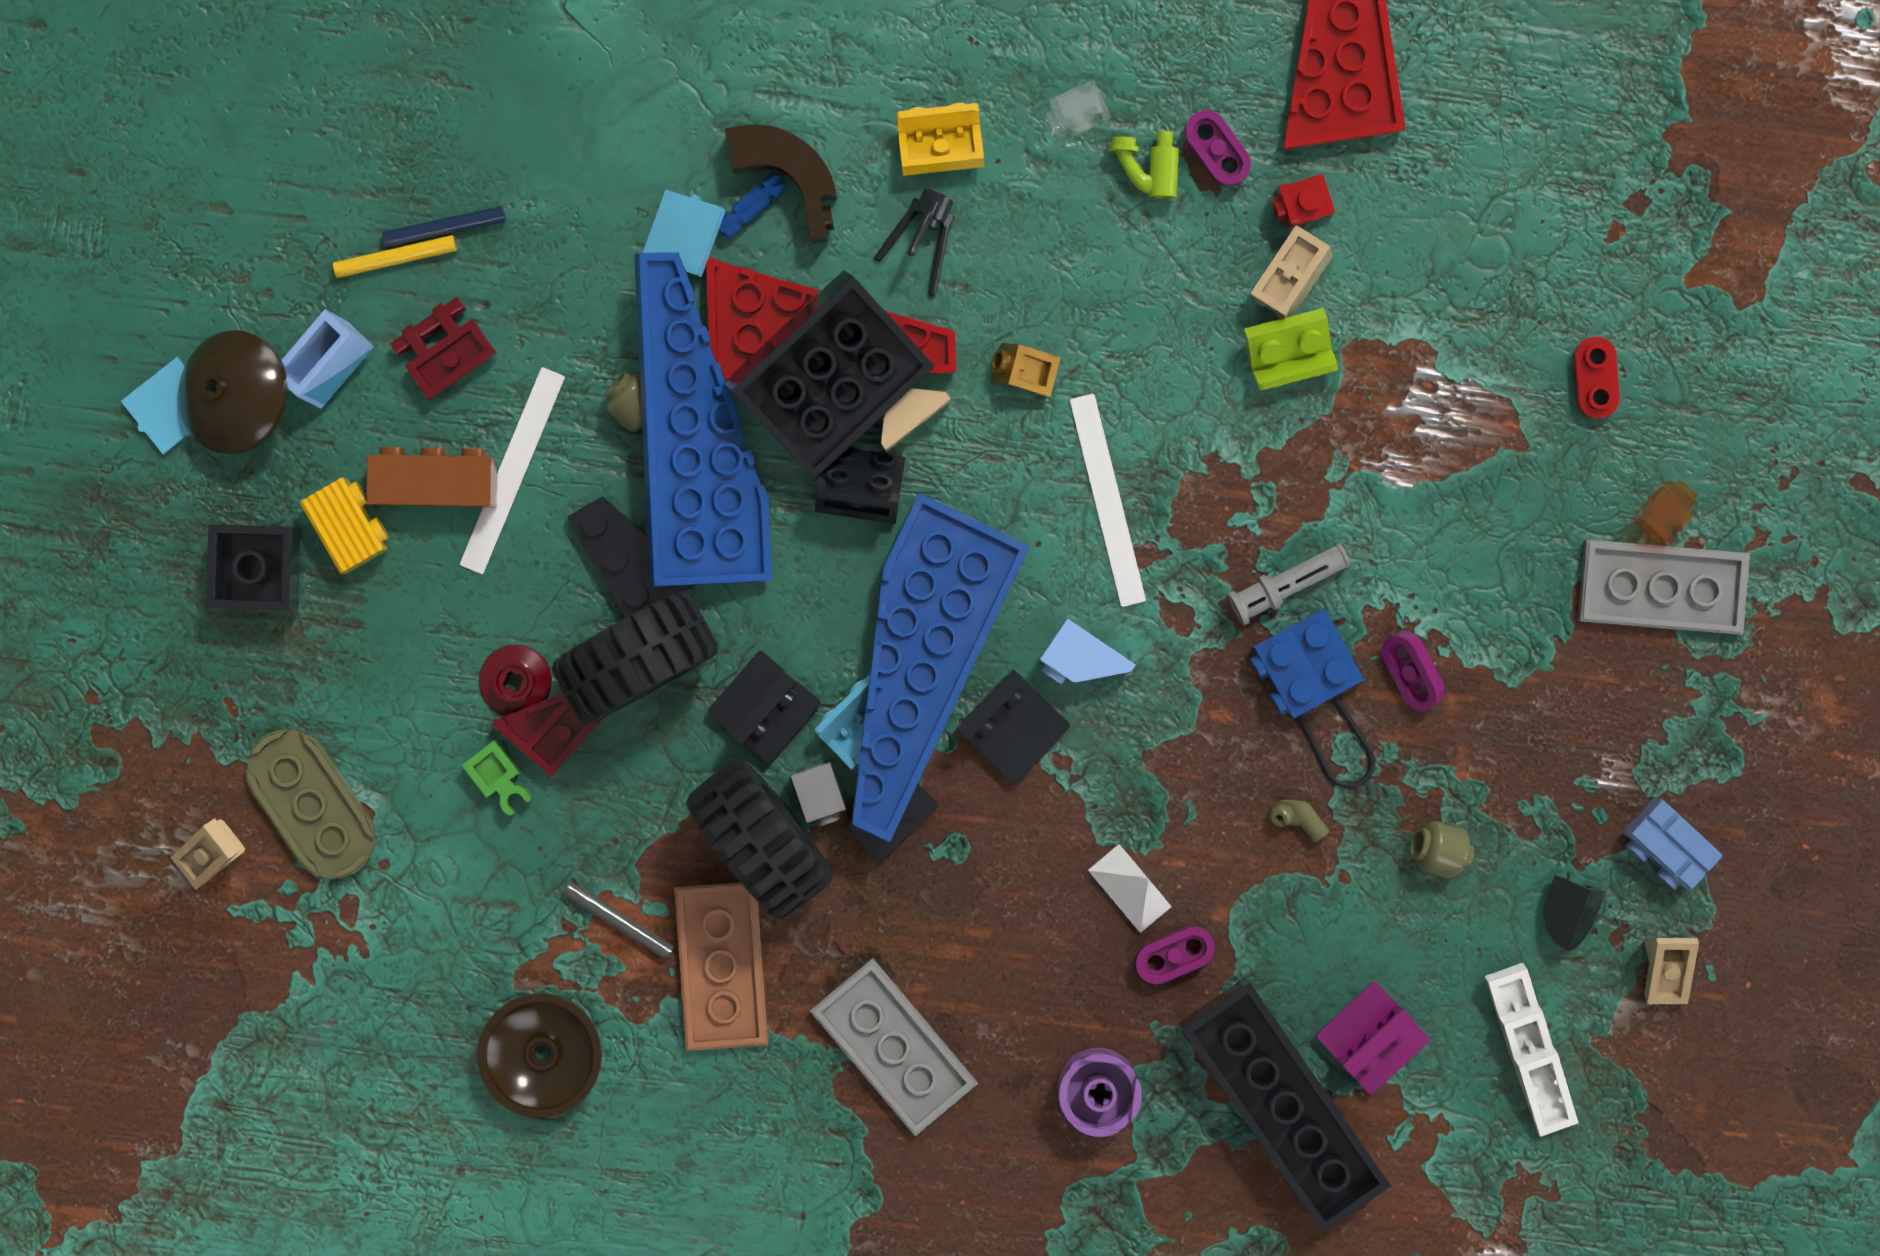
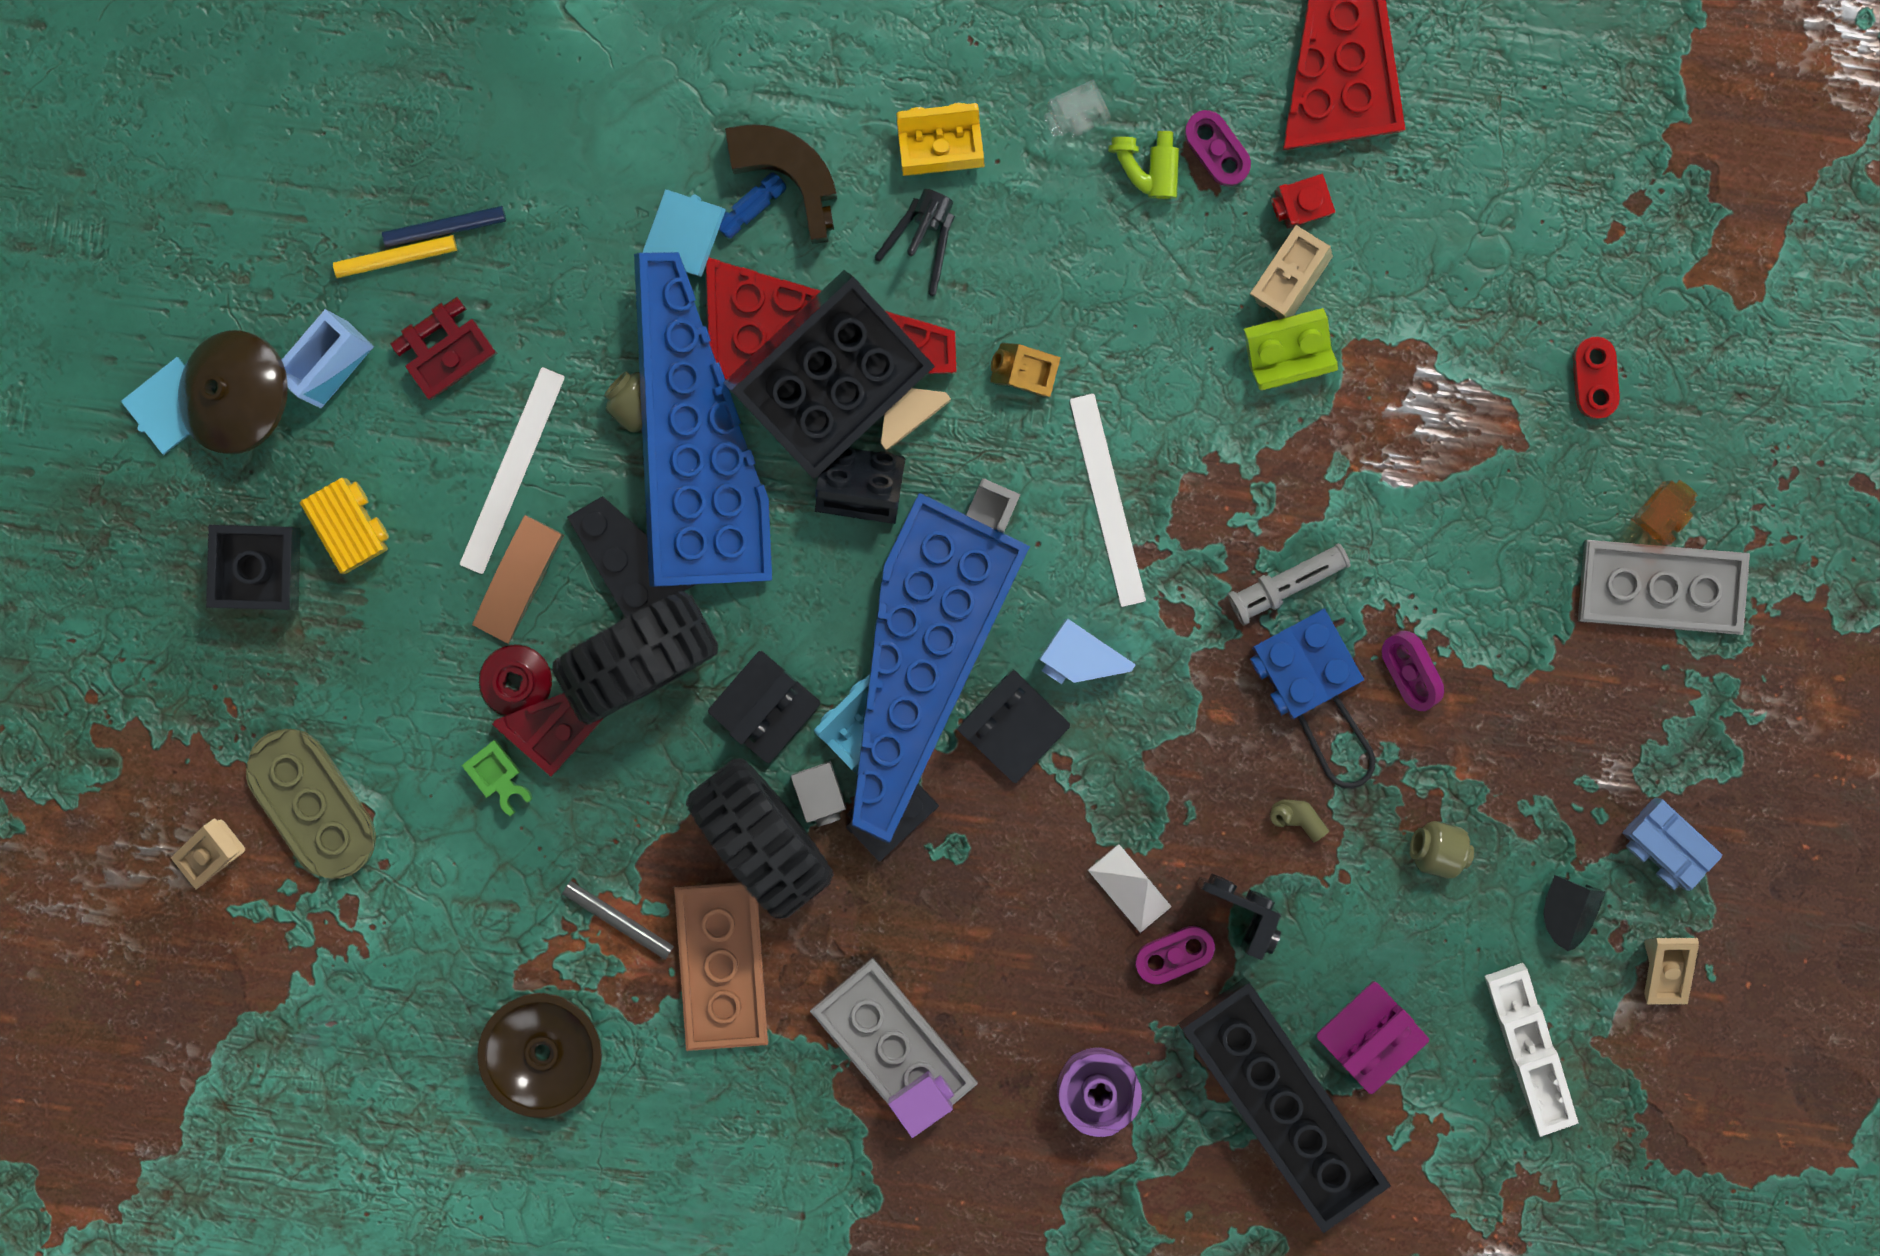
(432, 478): dark orange brick -> none
(517, 579): none -> nougat slope
(922, 1103): none -> medium lavender brick
(993, 505): none -> light grey panel
(1262, 932): none -> black bracket

